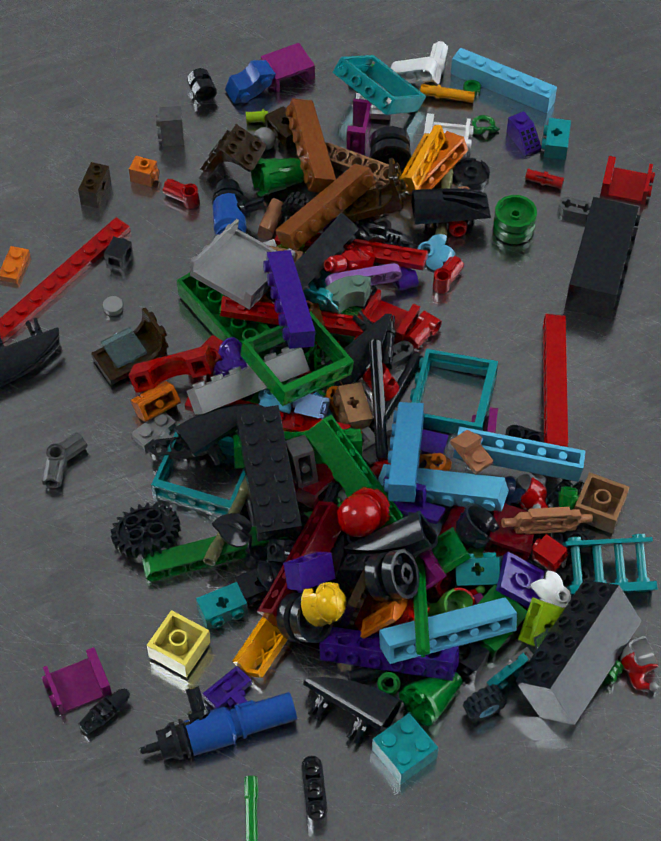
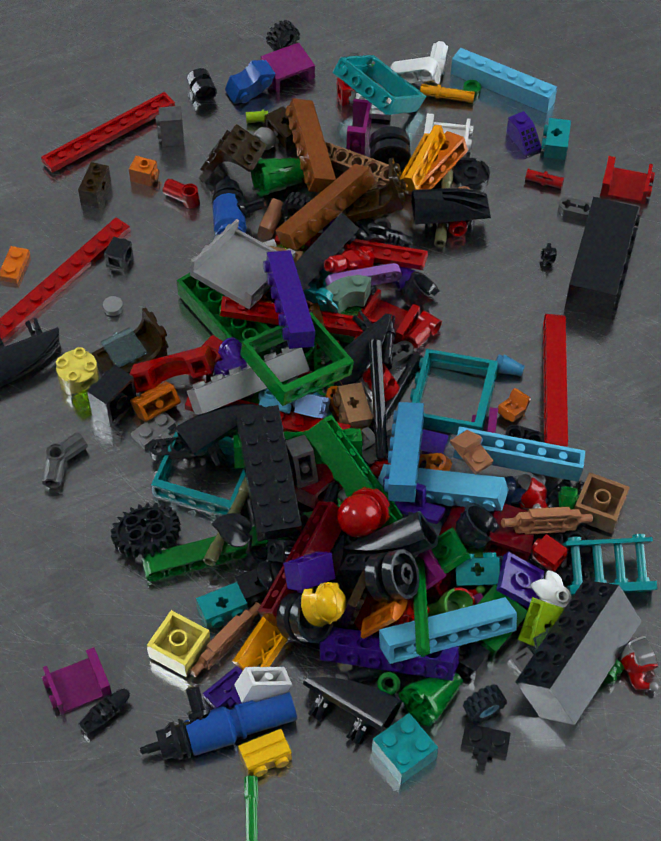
(76, 370): none -> light yellow brick
(80, 400): none -> clear neon green cone
(106, 133): none -> red plate
(111, 395): none -> black brick
(225, 640): none -> nougat piece
(262, 683): none -> white brick
(265, 753): none -> yellow brick
(282, 35): none -> black tyre
(314, 802): black beam -> none
(343, 92): none -> red bracket
(418, 290): none -> black helmet
(438, 251): medium azure plate -> none
(446, 274): red piece -> none
(481, 130): green piece -> none
(485, 742): none -> black hinge
(508, 672): teal wing -> none
(509, 366): none -> dark azure cone
(514, 219): green wheel -> none
(514, 406): none -> orange bracket
(548, 254): none -> black plate

